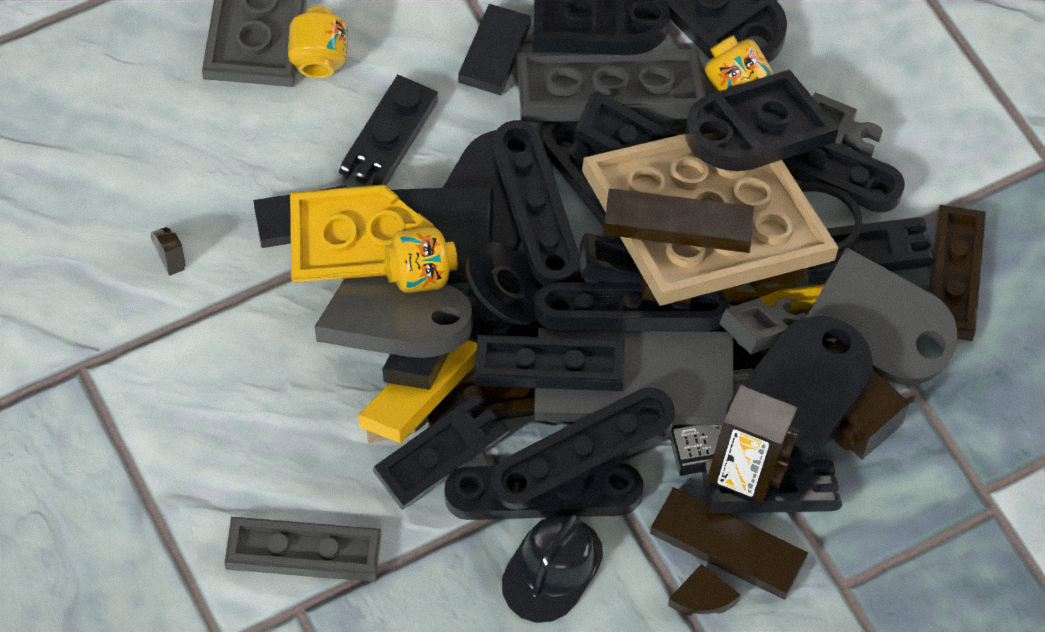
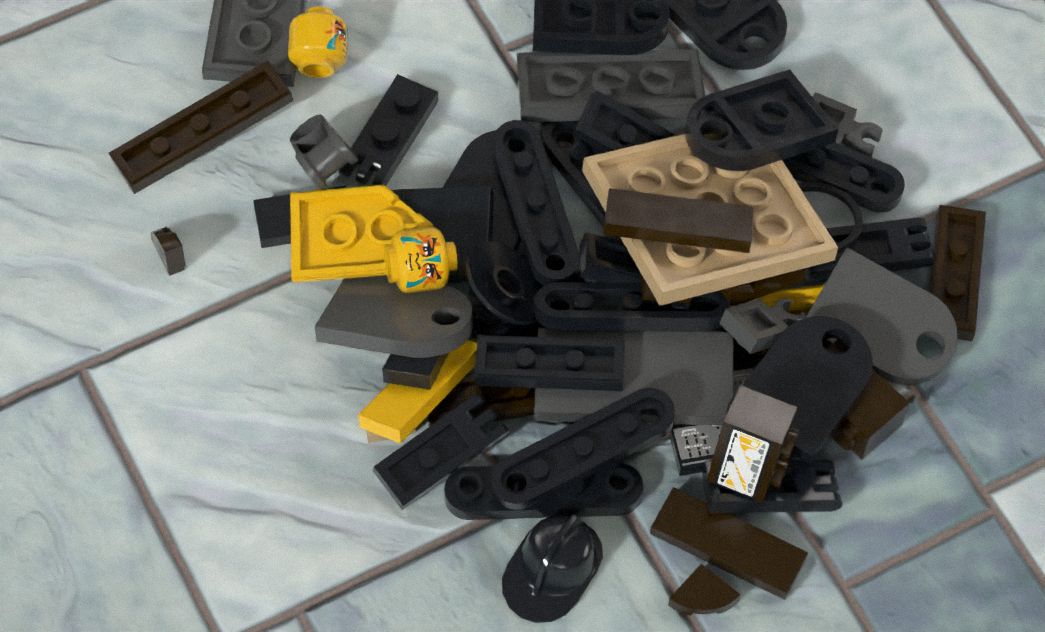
(201, 127): none -> dark brown tile
(303, 549): dark grey tile -> none
(320, 149): none -> dark grey piece
(494, 49): black tile -> none
(736, 63): yellow head -> none

